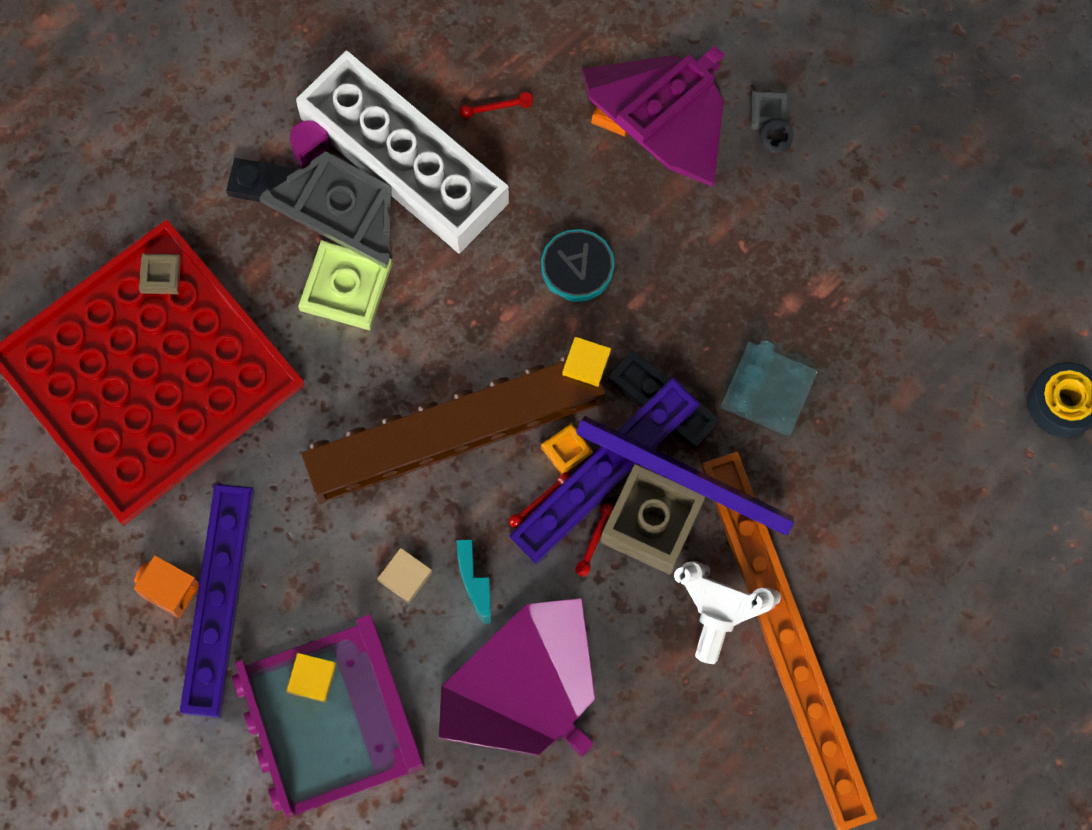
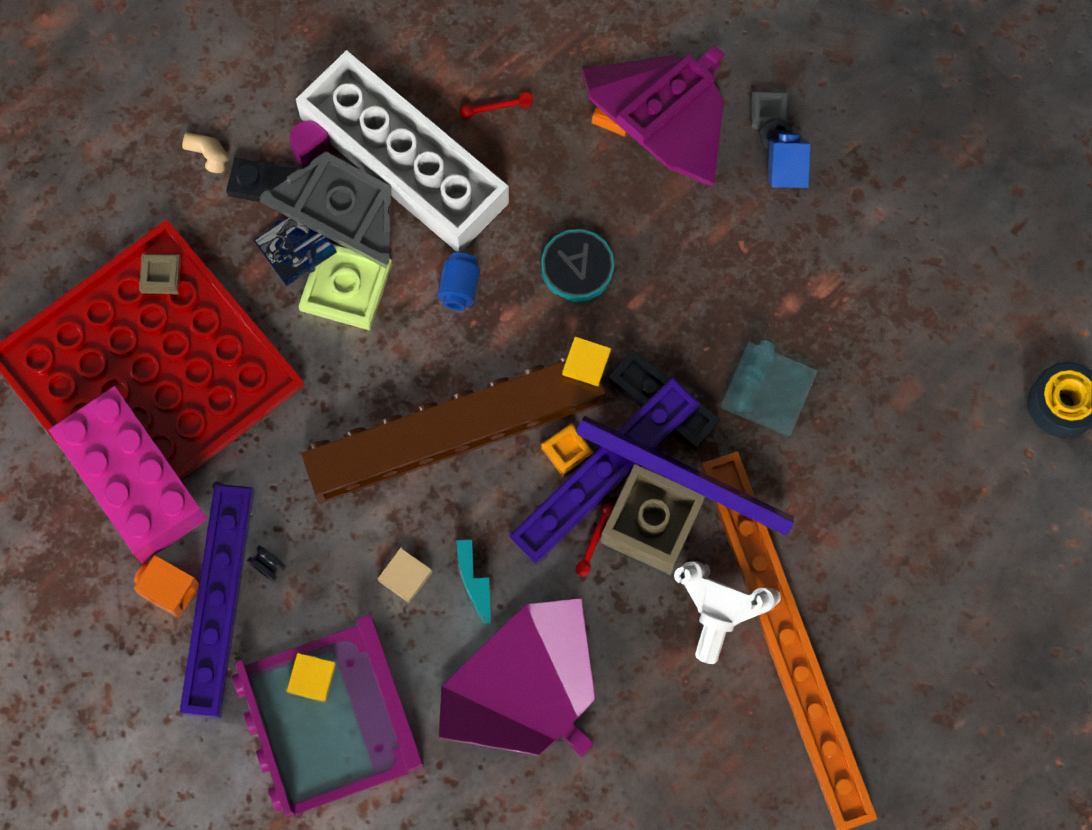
(127, 475): none -> dark pink brick
(211, 149): none -> tan arm
(266, 563): none -> black bush
(294, 249): none -> piece
(459, 281): none -> blue brick
(517, 519): red hinge -> none
(789, 161): none -> blue brick

